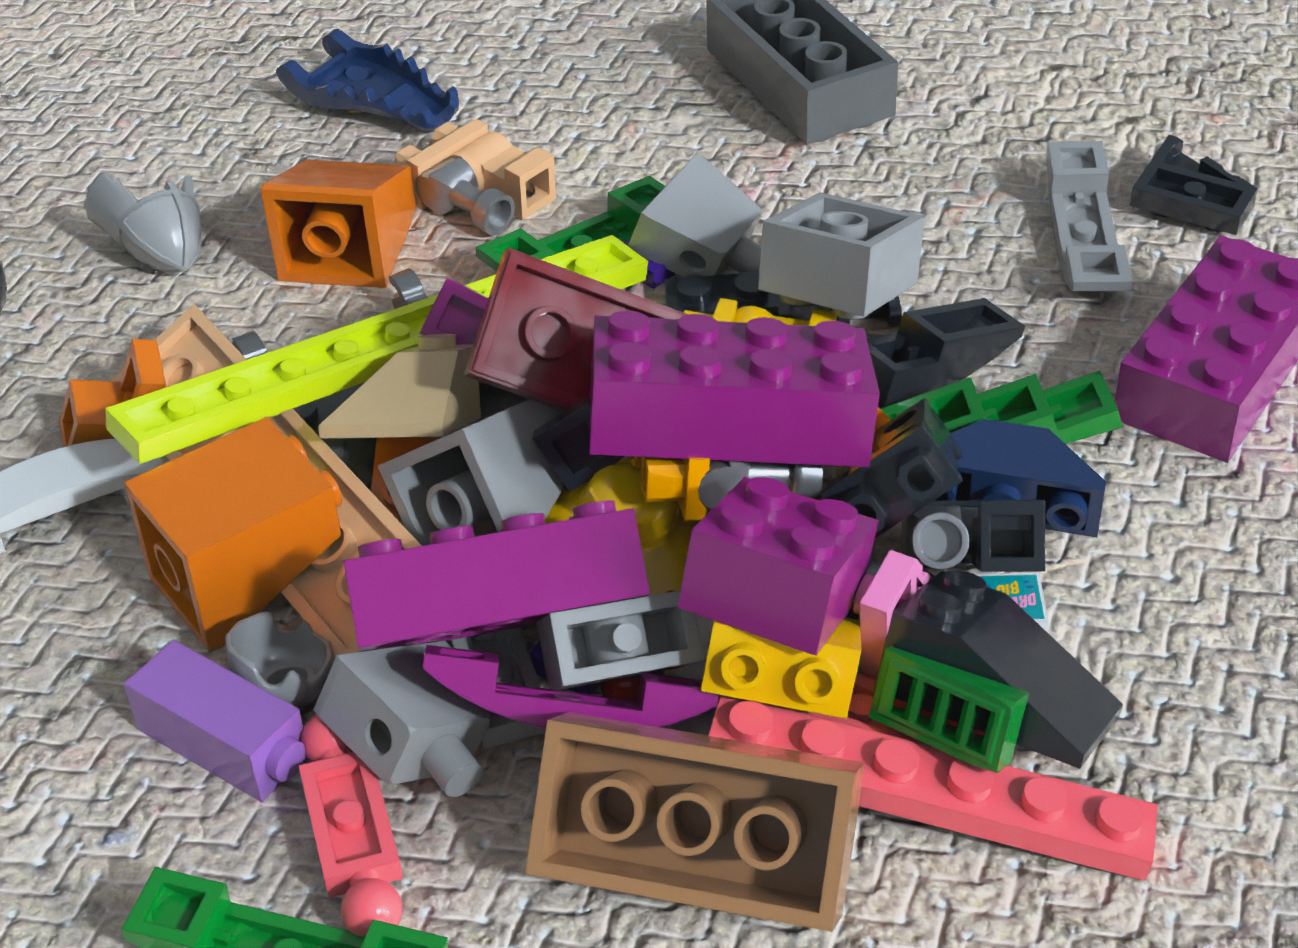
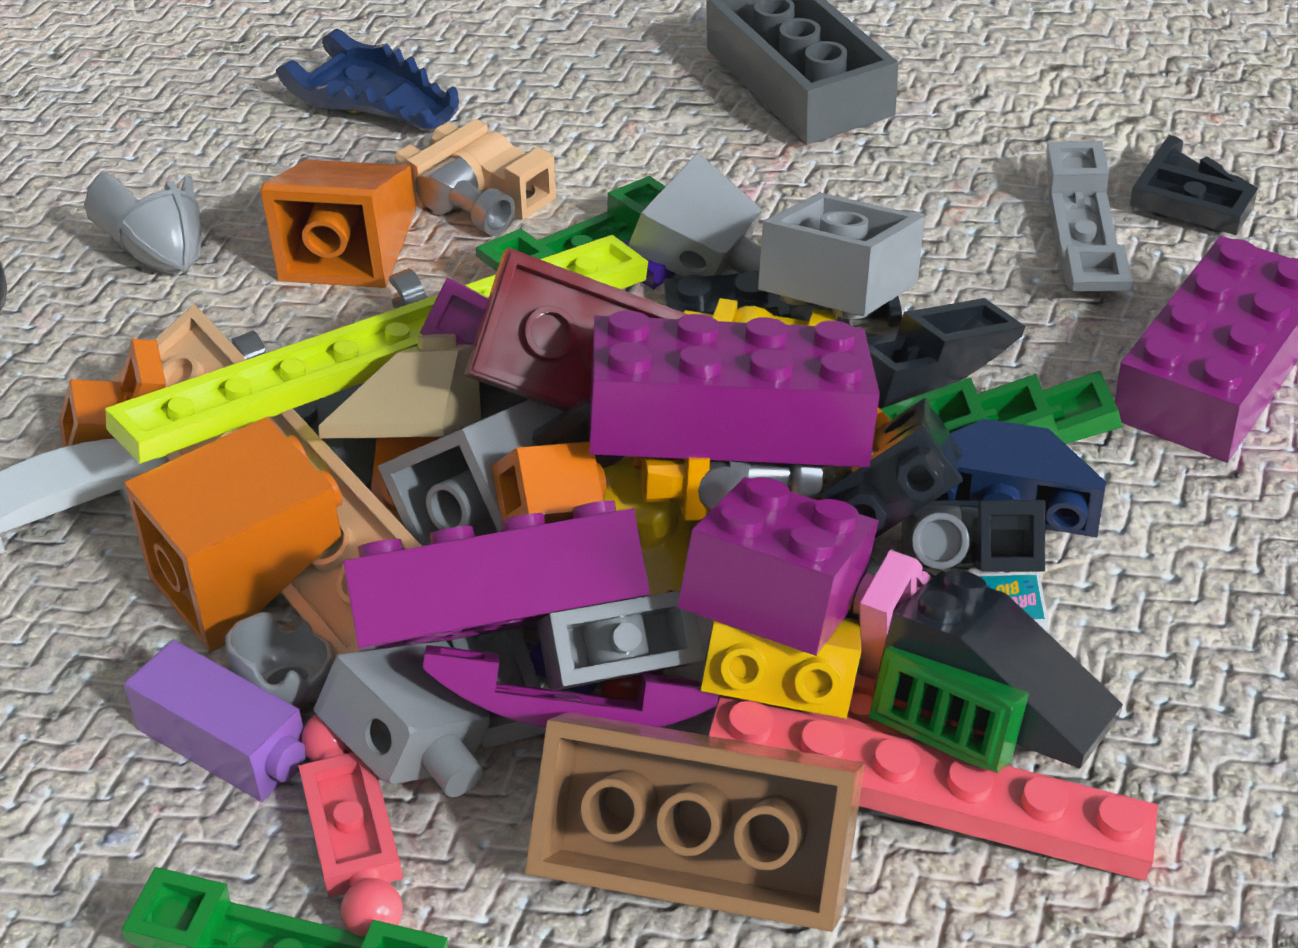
(548, 480): none -> orange brick

